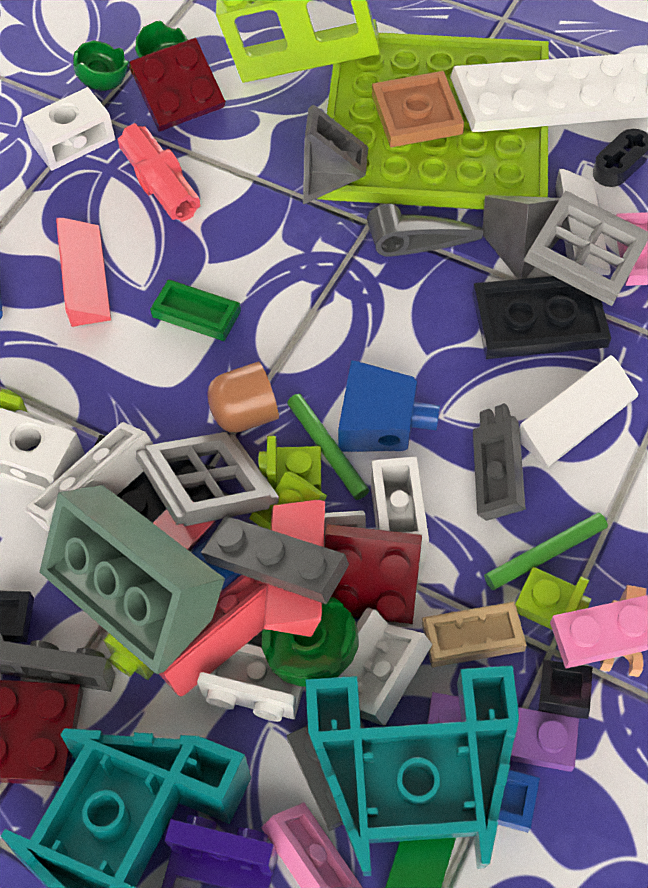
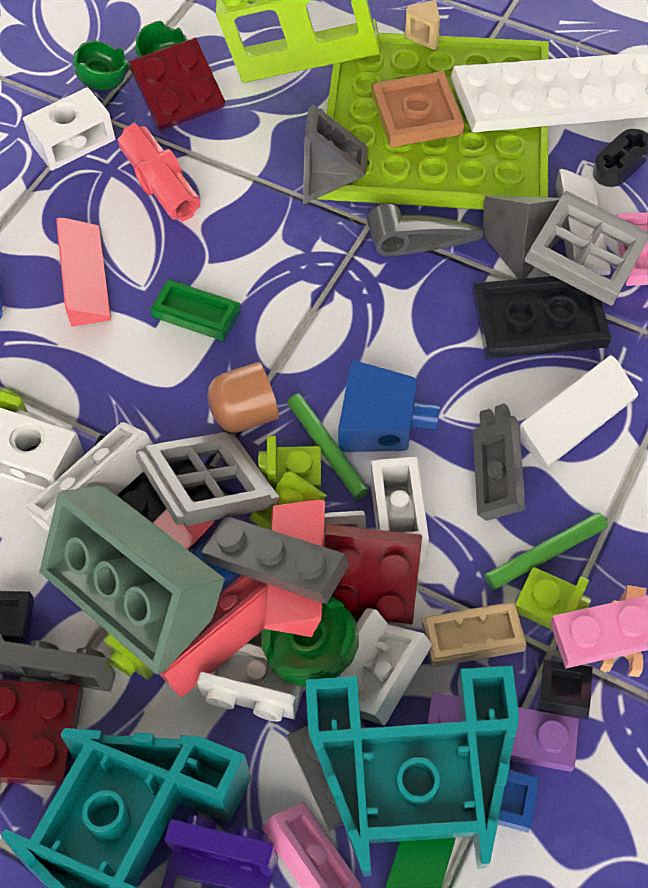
(423, 24): none -> tan slope

